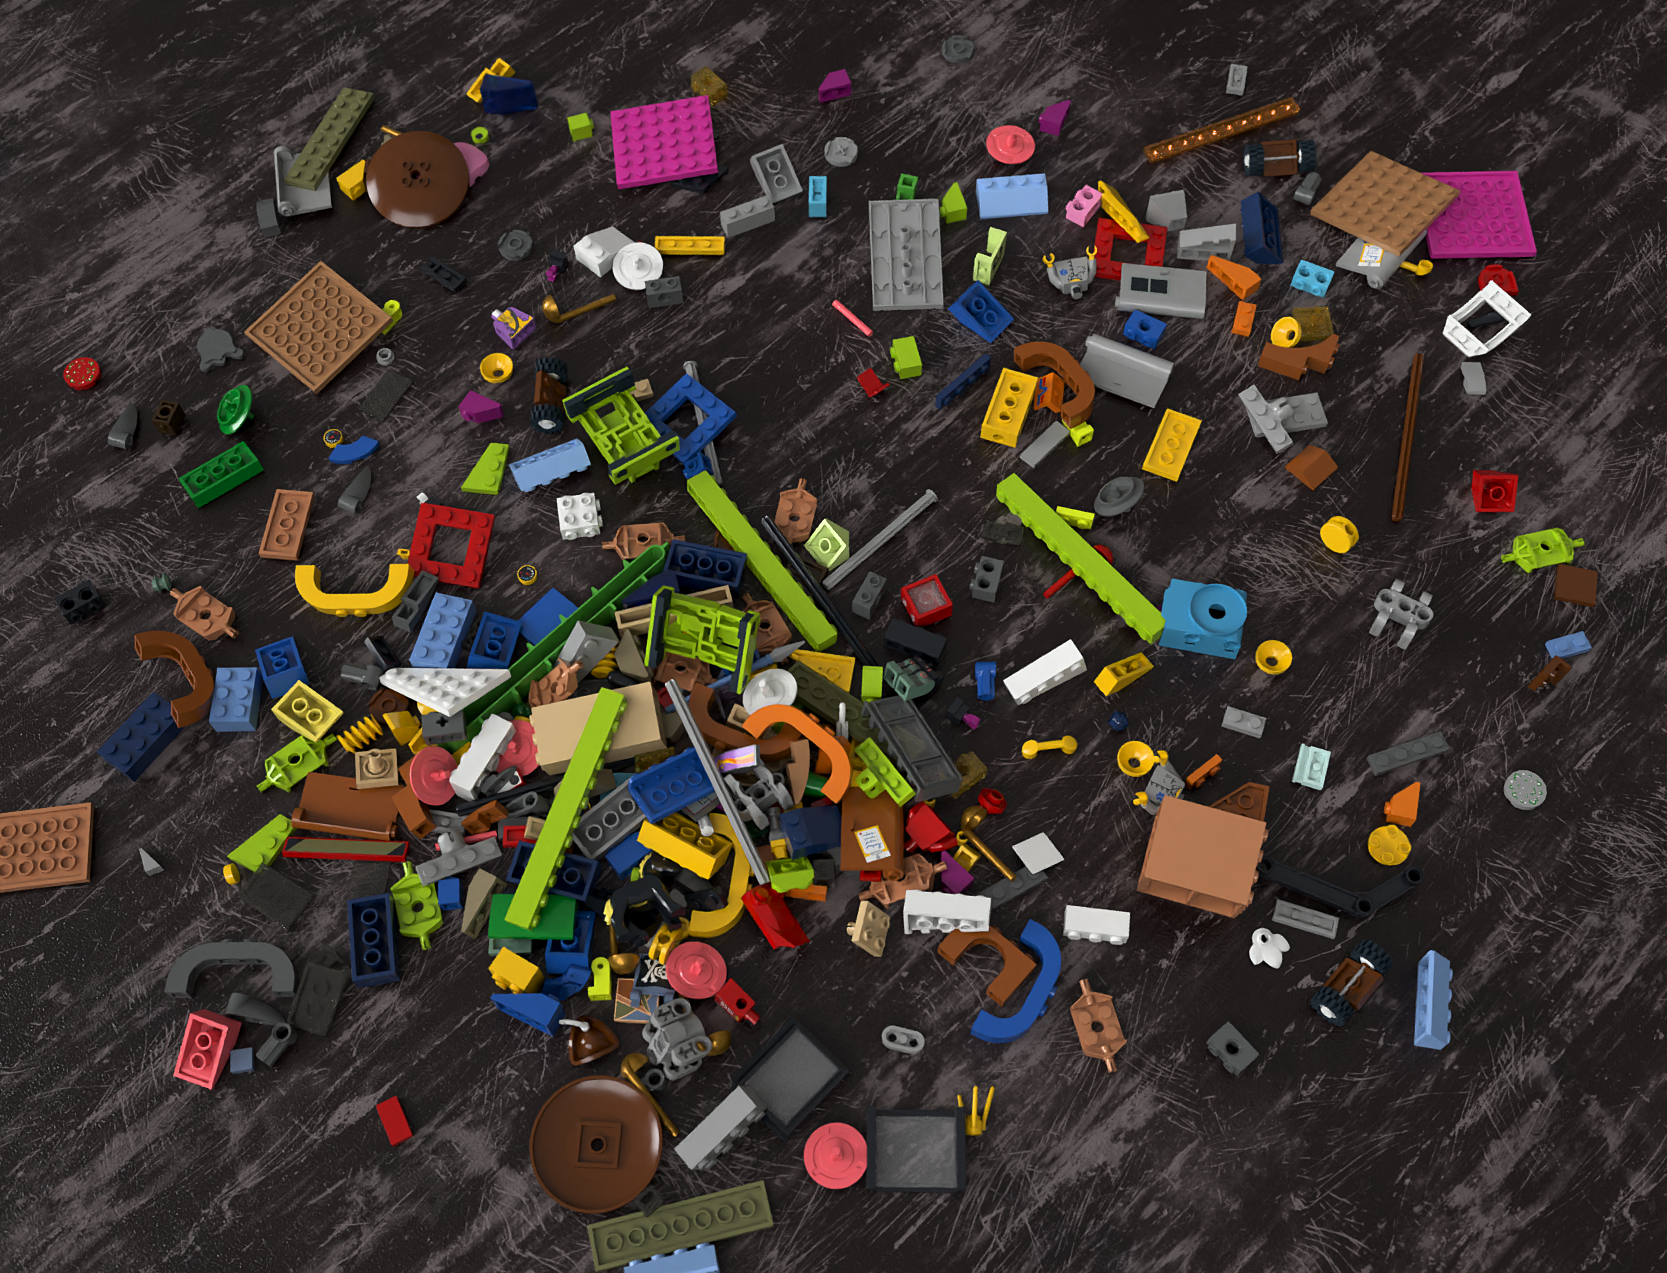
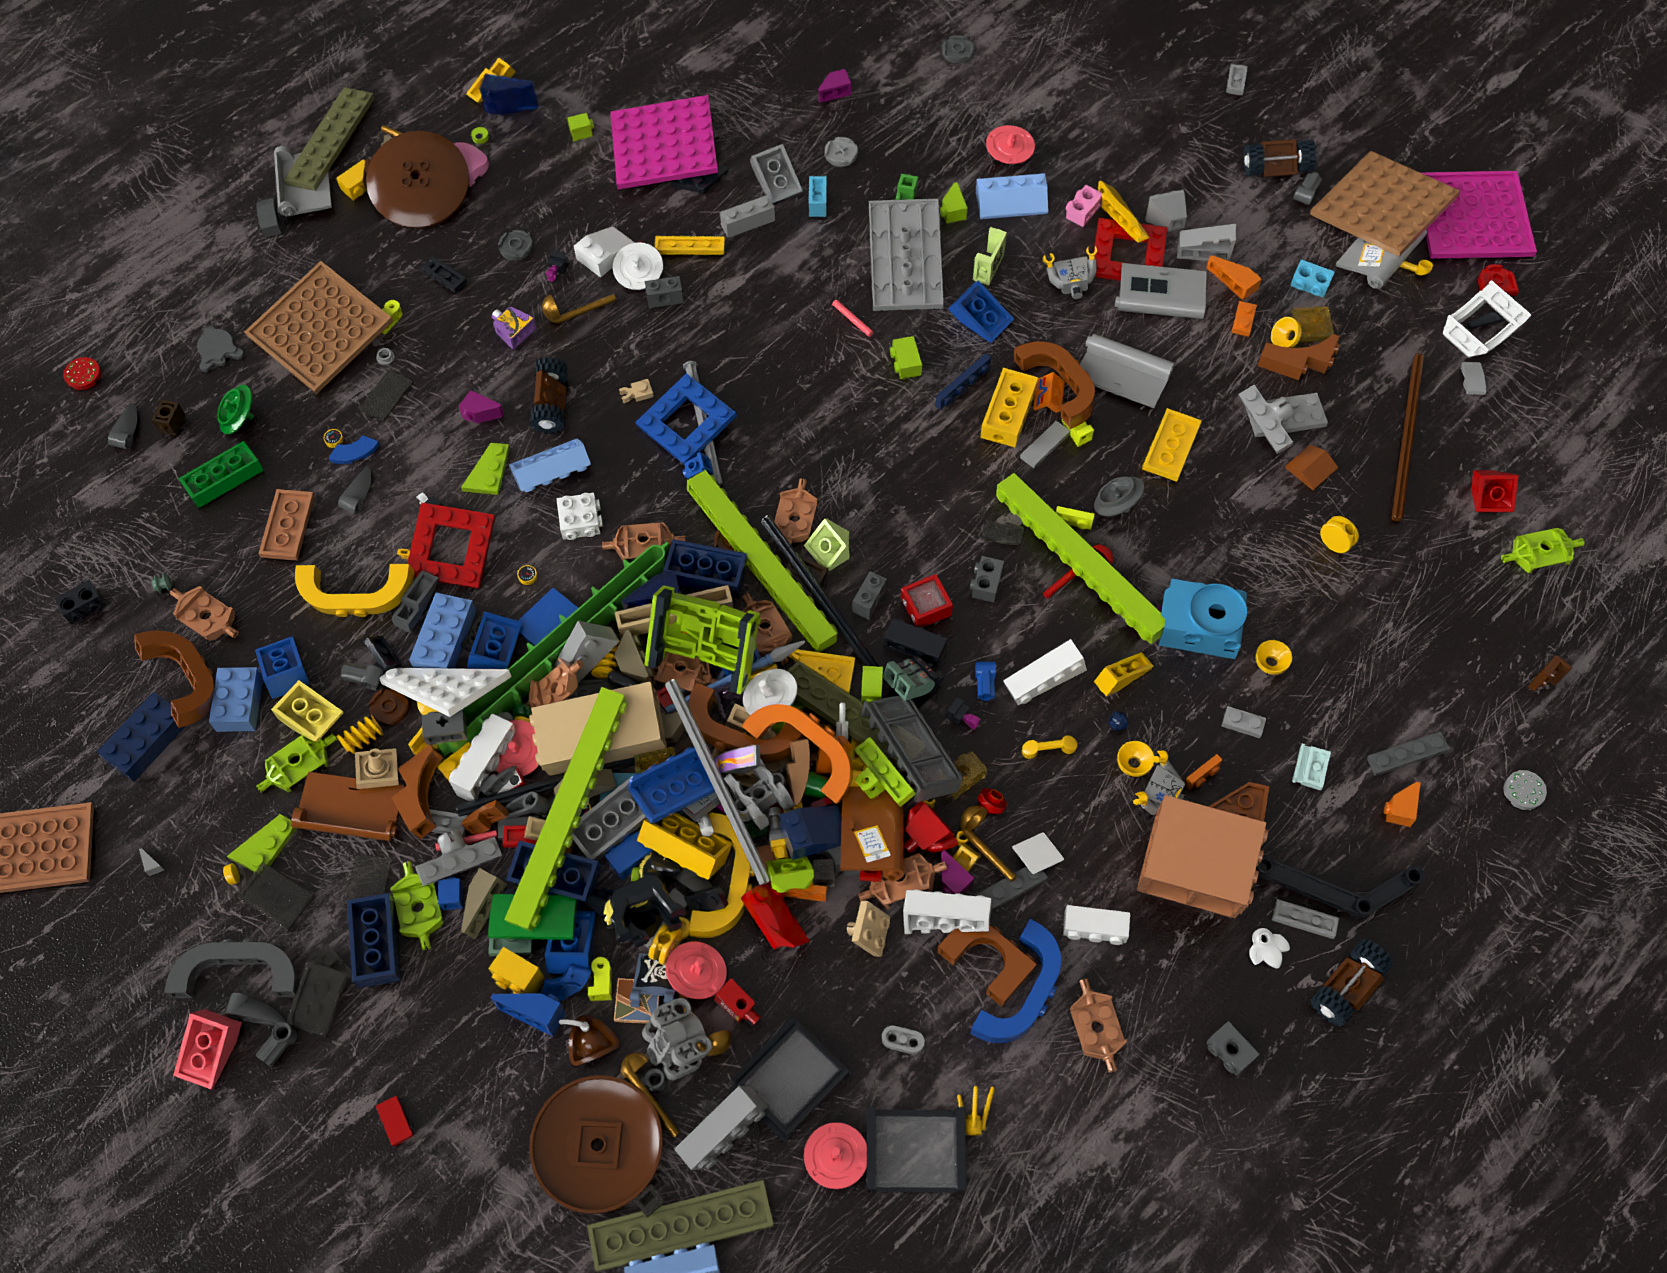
(242, 1060): sand blue tile -> none
(346, 849): tile -> none
(402, 725): yellow slope -> none
(431, 775): coral piece -> none
(494, 363): yellow piece -> none
(620, 963): pearl gold piece -> none
(622, 429): lime container -> none
(708, 83): clear yellow brick -> none
(871, 382): red bracket -> none
(879, 539): light grey axle -> none
(1054, 117): magenta slope -> none
(1144, 329): blue brick -> none
(1221, 130): clear orange plate -> none
(1261, 230): dark blue slope -> none
(1389, 845): yellow dish -> none
(1392, 609): light grey piece -> none
(1432, 1001): light blue slope -> none
(1568, 645): medium blue plate -> none
(1575, 585): reddish brown tile -> none

